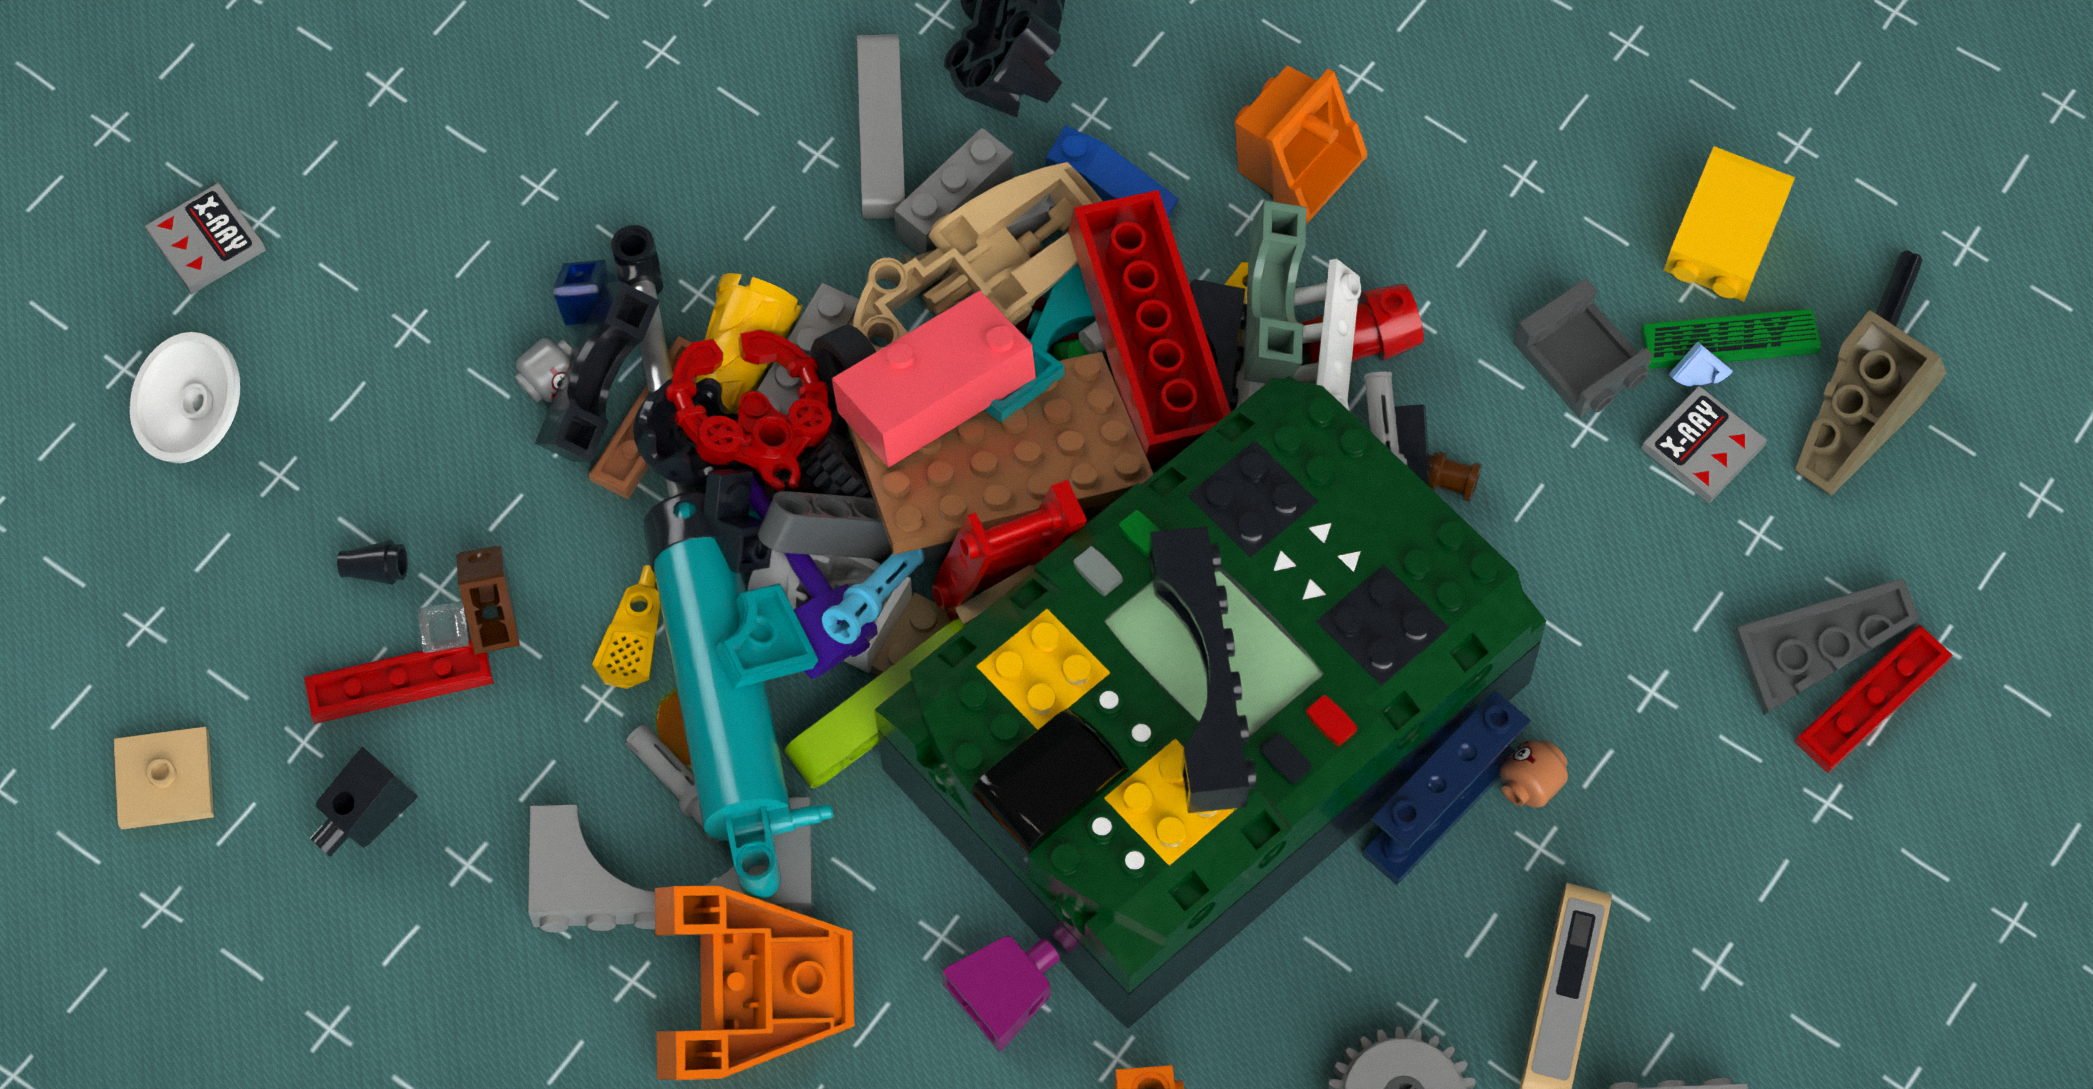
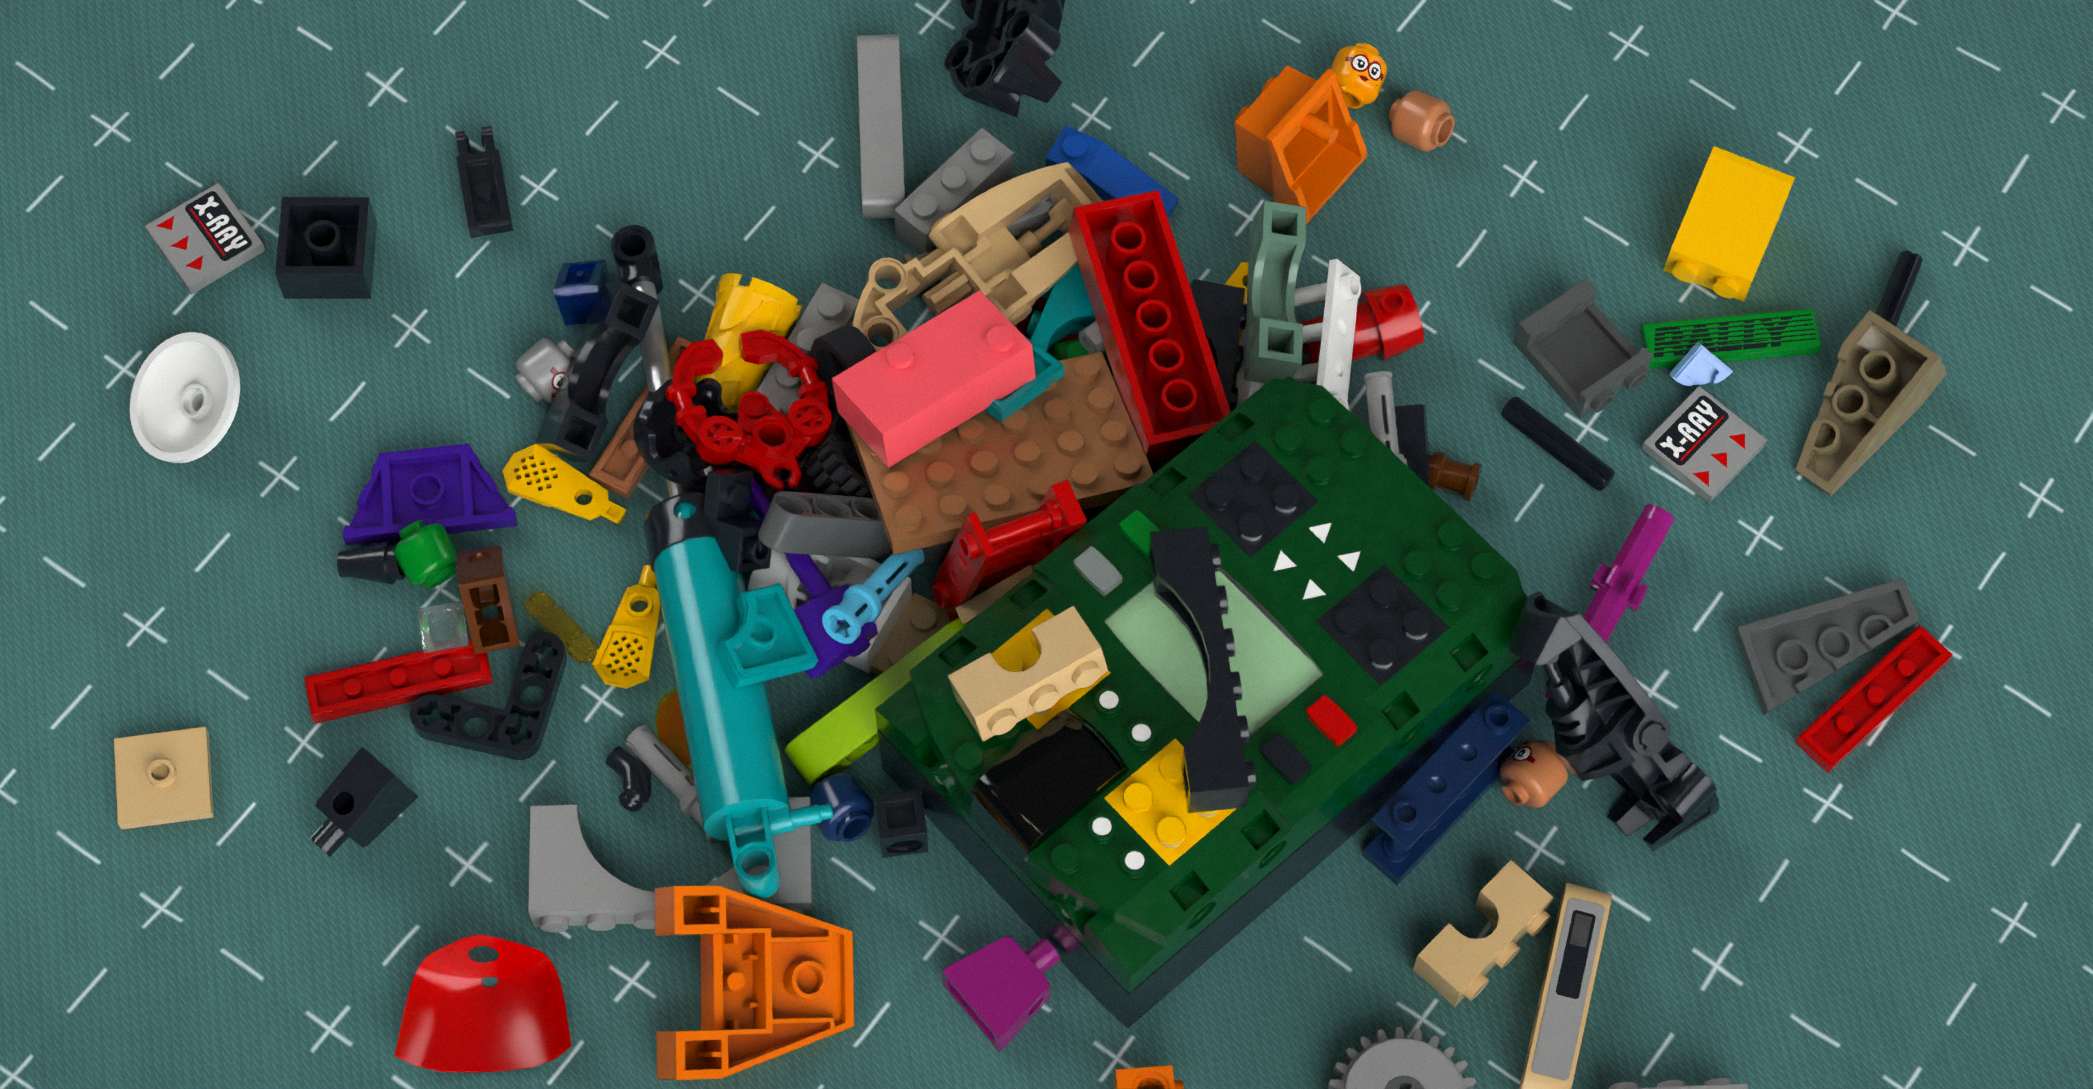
(326, 248): none -> black brick
(426, 554): none -> green head
(431, 486): none -> dark purple wing
(472, 1028): none -> red piece
(483, 186): none -> black hinge
(501, 722): none -> black beam
(559, 623): none -> clear yellow axle
(563, 489): none -> yellow piece
(635, 779): none -> black arm
(849, 804): none -> dark blue head
(901, 823): none -> black brick
(1001, 698): none -> tan arch
(1359, 74): none -> light orange head
(1421, 121): none -> nougat head
(1459, 963): none -> tan arch
(1558, 443): none -> black axle
(1611, 725): none -> black piece
(1620, 584): none -> magenta piece

